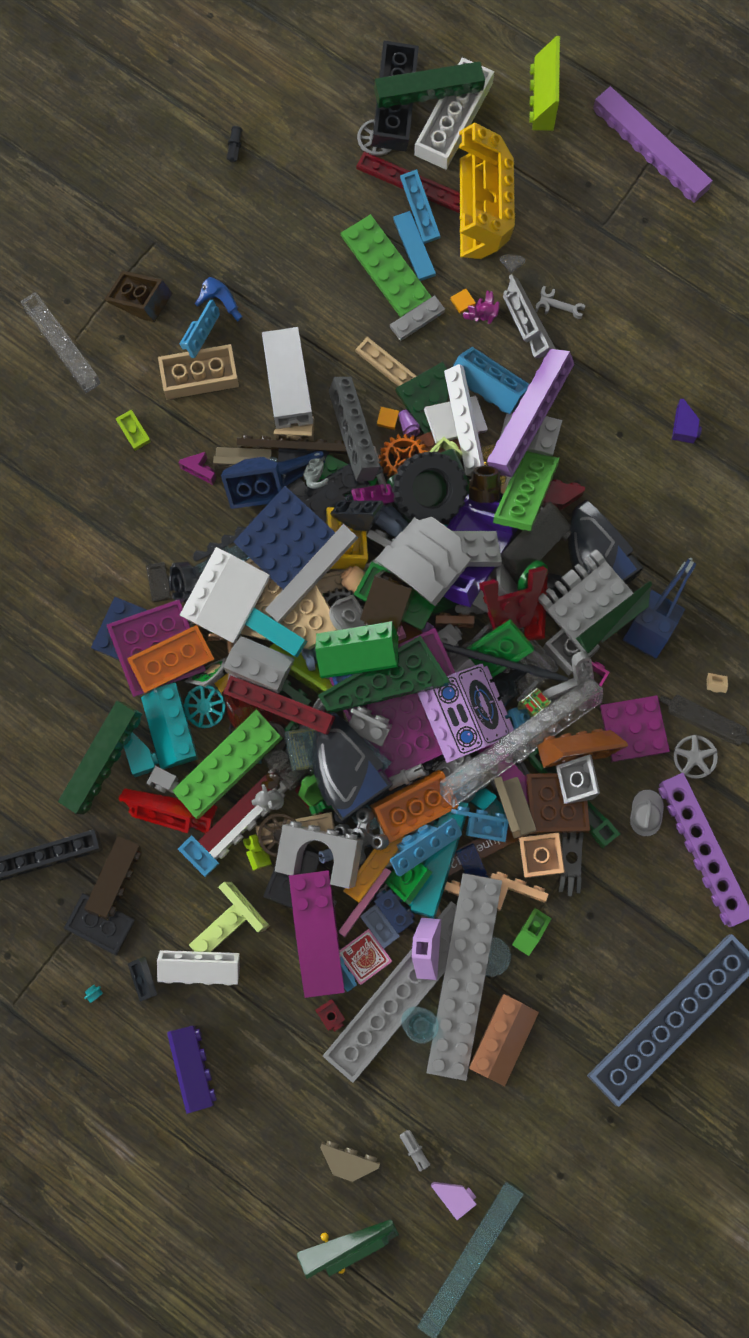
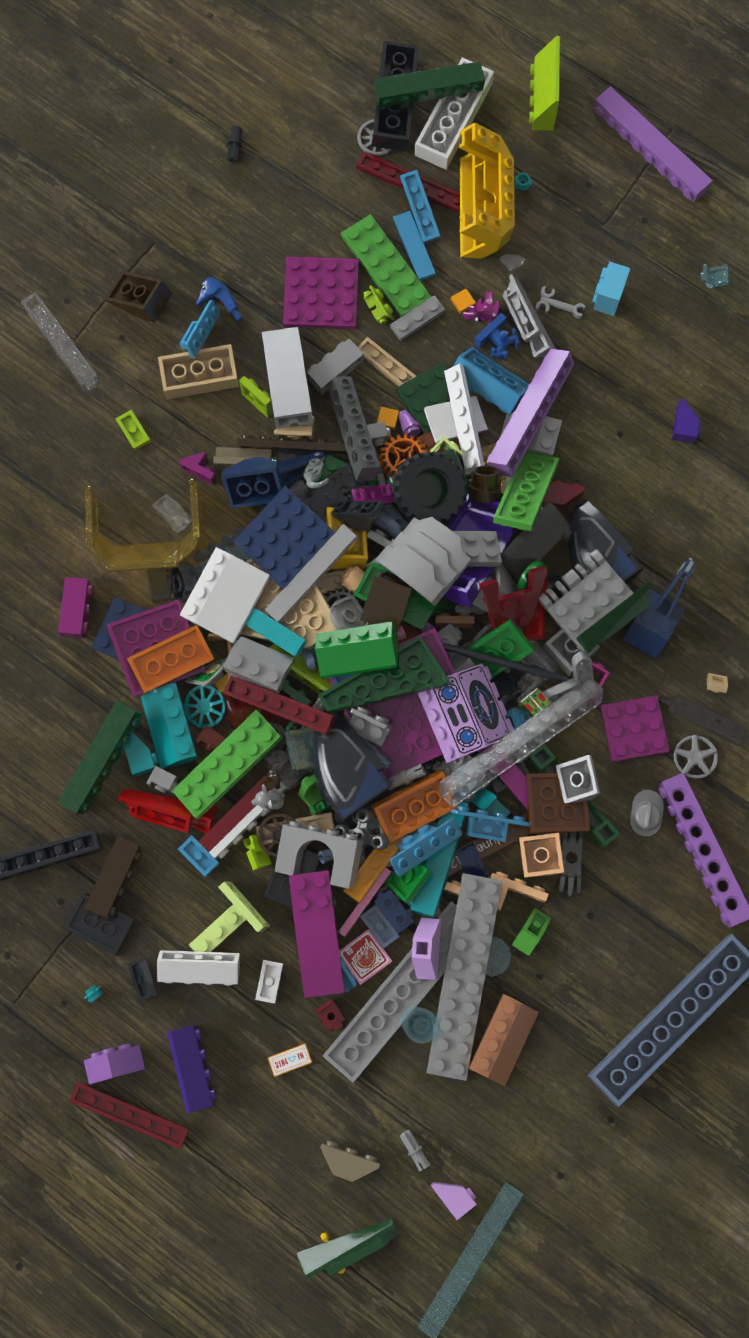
(75, 608): none -> magenta brick
(113, 1063): none -> medium lavender brick
(129, 1115): none -> dark red plate
(140, 555): none -> clear yellow piece
(172, 513): none -> clear slope
(210, 739): none -> clear red brick
(254, 395): none -> lime plate
(269, 981): none -> white plate
(289, 1060): none -> white tile
(321, 292): none -> magenta plate
(335, 364): none -> light grey brick
(375, 298): none -> lime hinge
(379, 433): none -> light grey brick
(497, 337): none -> blue piece
(515, 806): dark tan panel -> none
(525, 178): none -> teal plate
(566, 748): dark orange slope -> none
(610, 288): none -> medium azure brick
(715, 276): none -> clear light blue bracket

